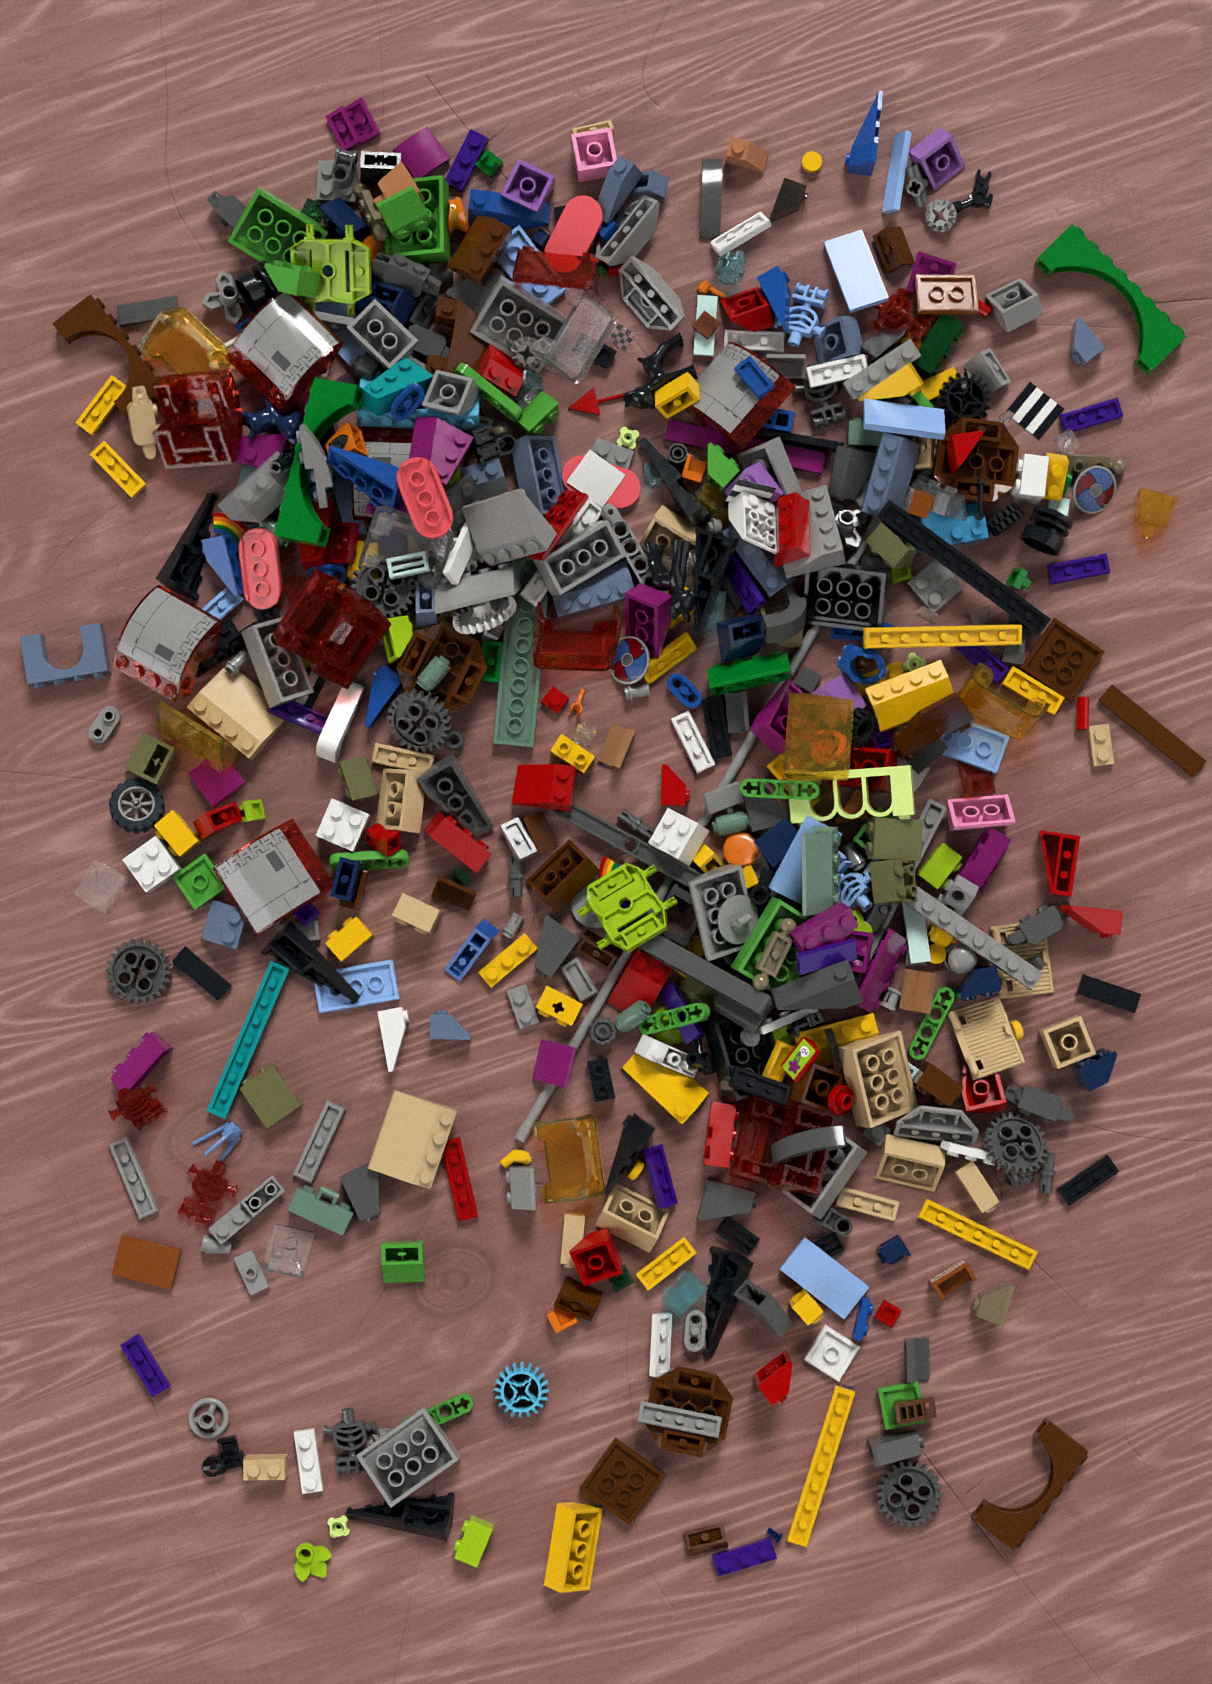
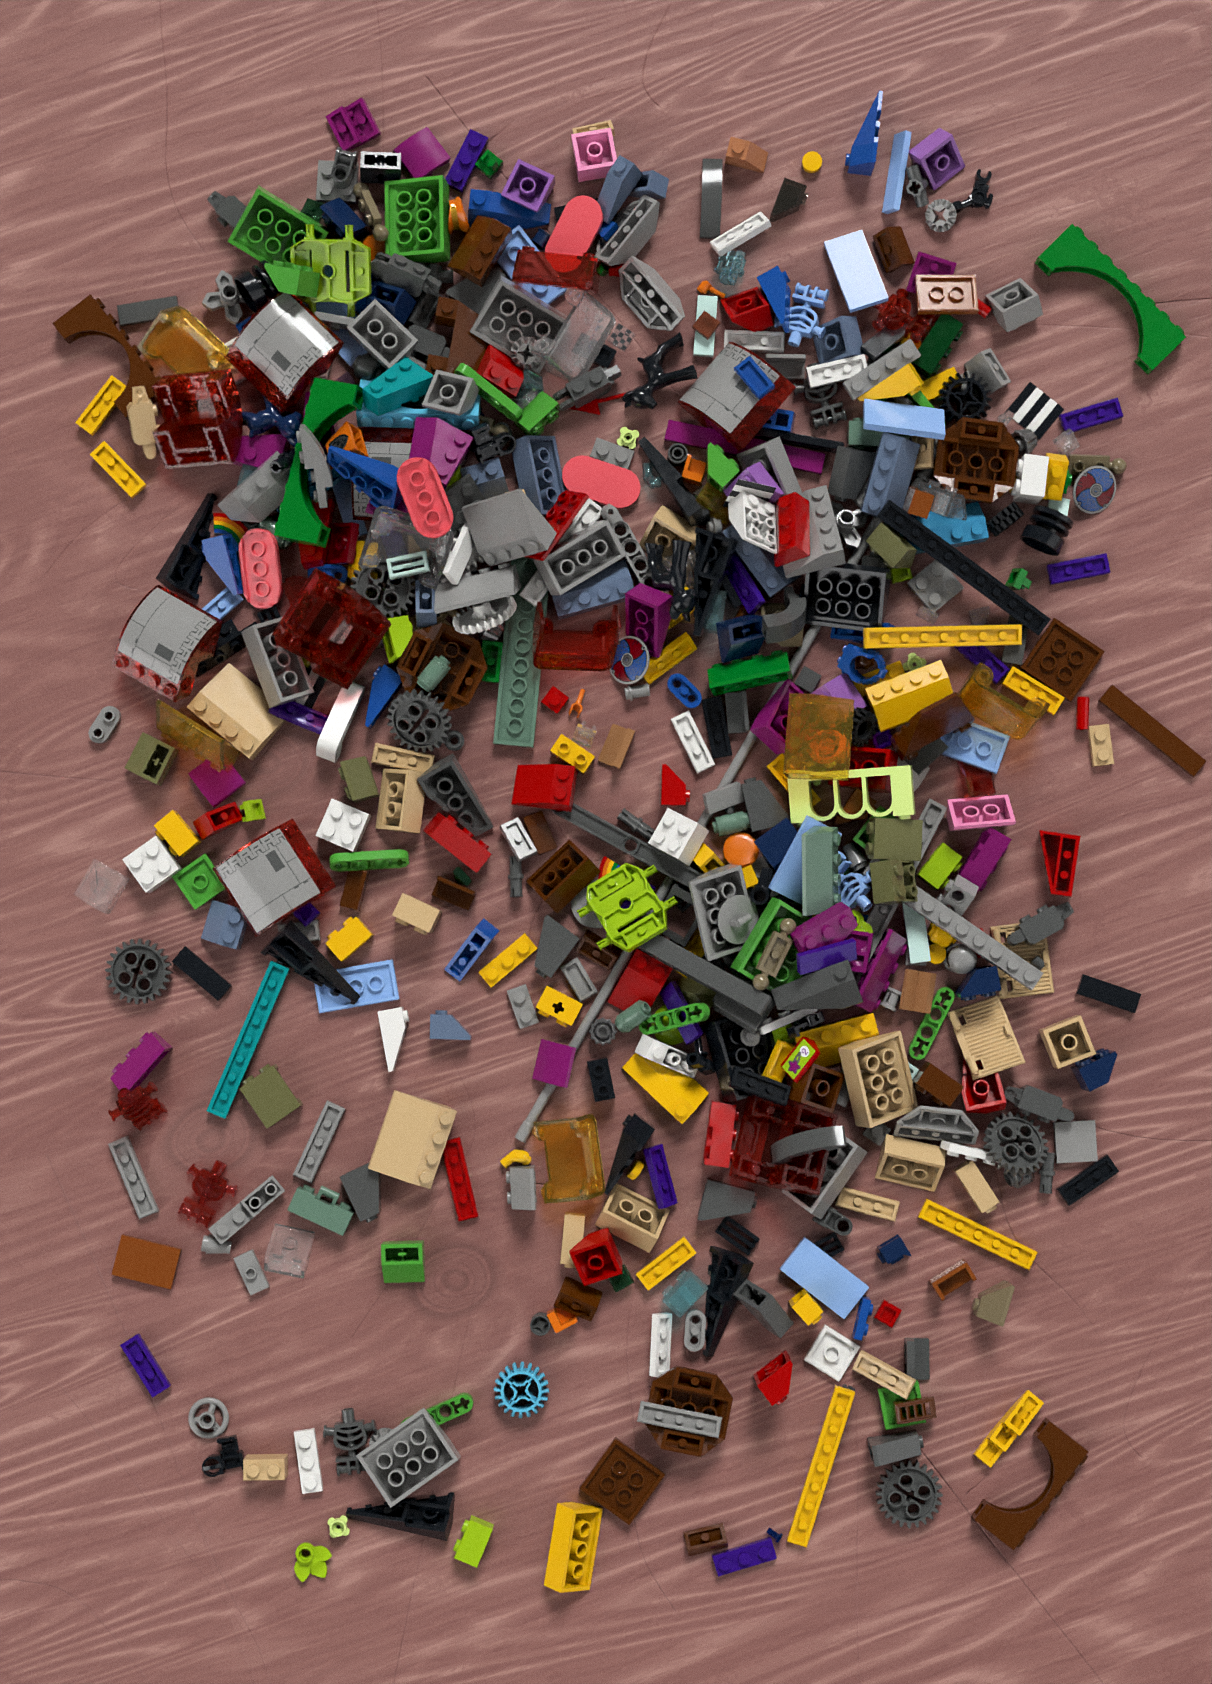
(93, 662): sand blue arch -> none
(128, 788): black wheel -> none
(230, 1132): medium blue plant -> none
(232, 667): light grey pin -> none
(346, 880): dark blue slope -> none
(381, 838): red leg -> none
(396, 181): nougat torso -> none
(404, 213): bright green slope -> none
(407, 400): blue plate -> none
(512, 926): light grey pin -> none
(541, 1327): none -> dark grey wheel
(587, 387): none -> dark grey hinge
(596, 478): white sticker -> none
(677, 395): yellow brick -> none
(780, 789): bright green beam -> none
(833, 1049): clear smoke tile -> none
(840, 1100): red plate -> none
(884, 1374): none -> tan tile
(959, 448): red slope -> none
(981, 481): black hinge -> none
(1008, 1428): none -> yellow slope
(1017, 1029): yellow tile -> none
(1026, 440): none -> flat silver piece
(1075, 1141): none -> light grey tile
(1084, 343): sand blue slope -> none
(1096, 920): red slope -> none
(1153, 511): clear yellow torso -> none

